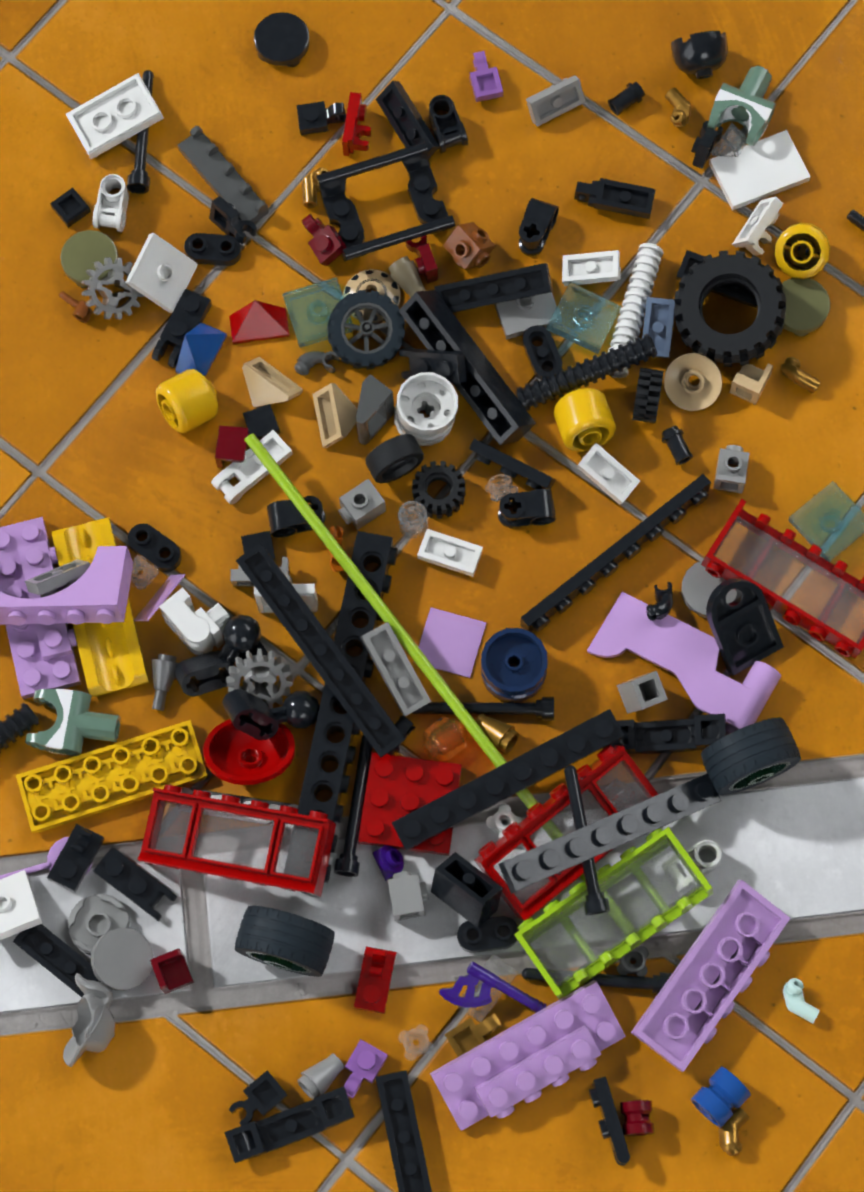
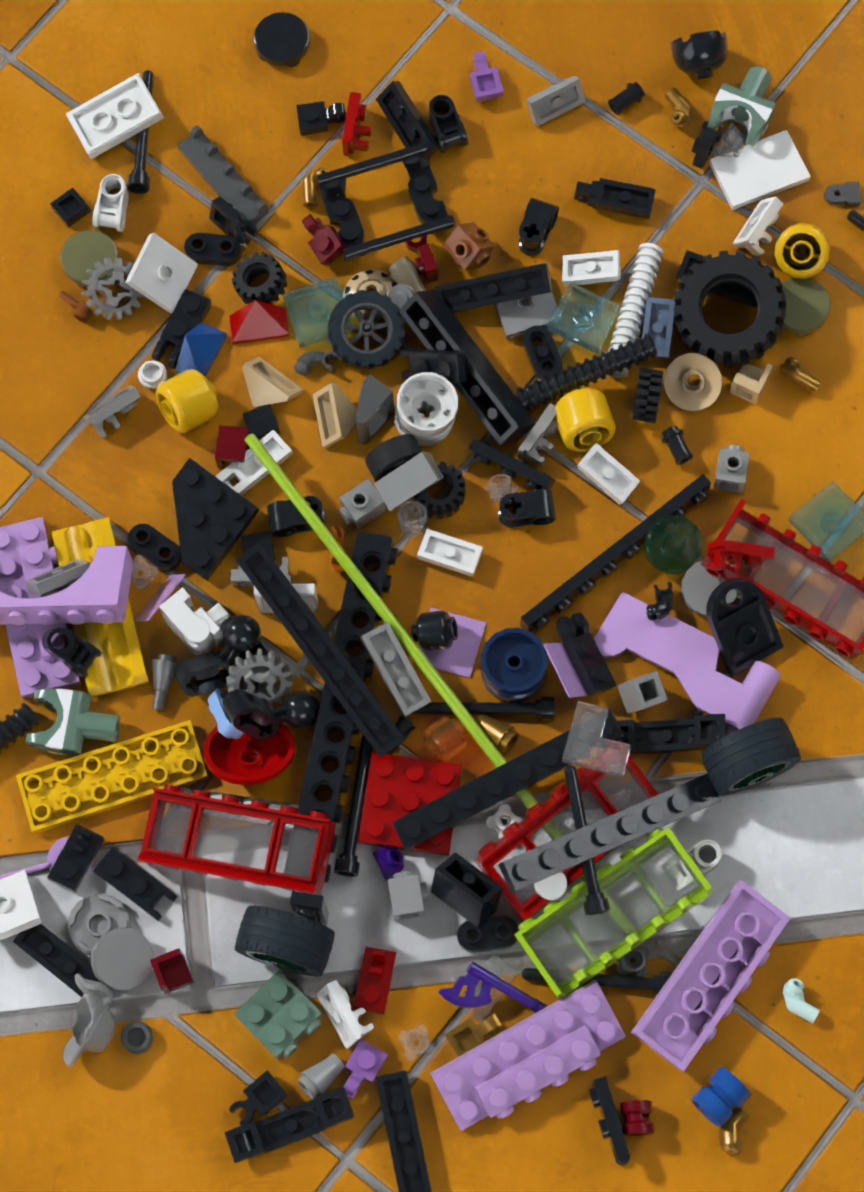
(75, 653): none -> black piece
(121, 401): none -> light grey plate
(137, 1037): none -> dark grey tile
(152, 374): none -> white plate
(208, 518): none -> black plate
(224, 723): none -> light blue plate
(253, 267): none -> black tyre
(279, 1016): none -> sand green plate
(309, 906): none -> black plate
(337, 1006): none -> white plate
(401, 294): none -> light grey plate
(408, 480): none -> light grey hinge
(435, 630): none -> black head
(537, 437): none -> light grey plate
(552, 887): none -> white tile
(565, 670): none -> lavender piece
(585, 654): none -> black hinge
(588, 748): none -> clear plate
(673, 544): none -> clear green tile
(736, 551): none -> red plate
(848, 193): none -> dark grey piece

